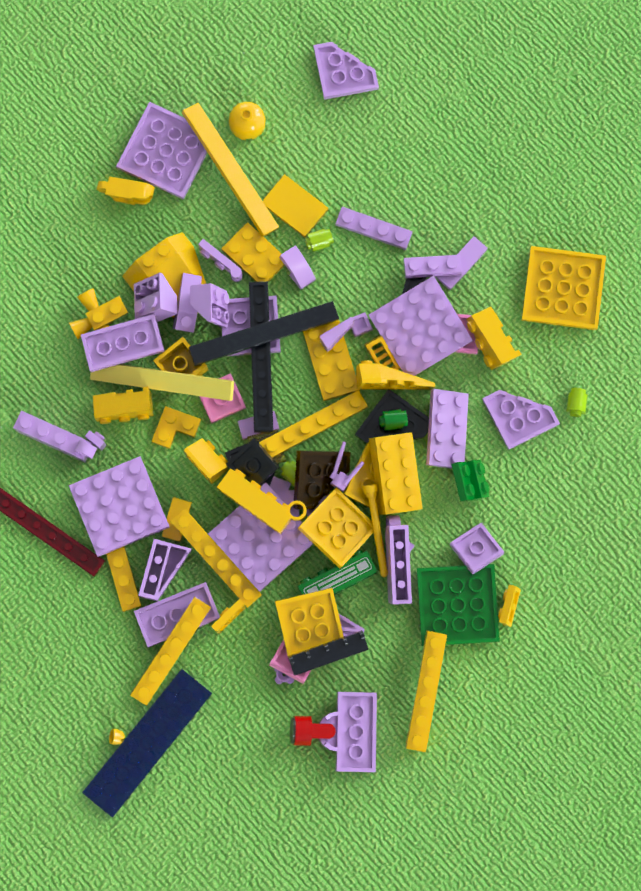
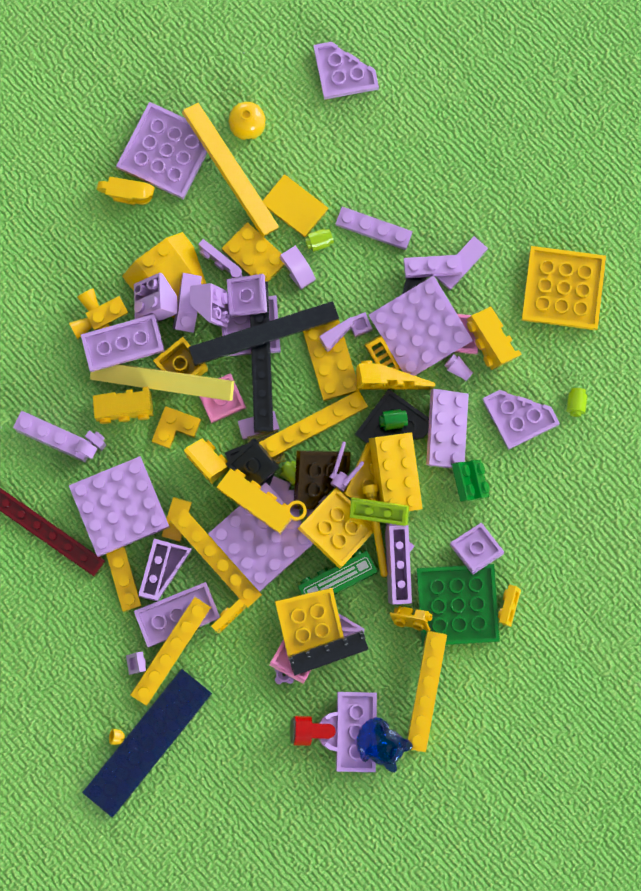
(136, 663): none -> lavender plate
(246, 295): none -> lavender plate
(379, 511): none -> lime tile
(381, 743): none -> clear blue hair
(403, 617): none -> yellow hinge
(458, 367): none -> lavender cone

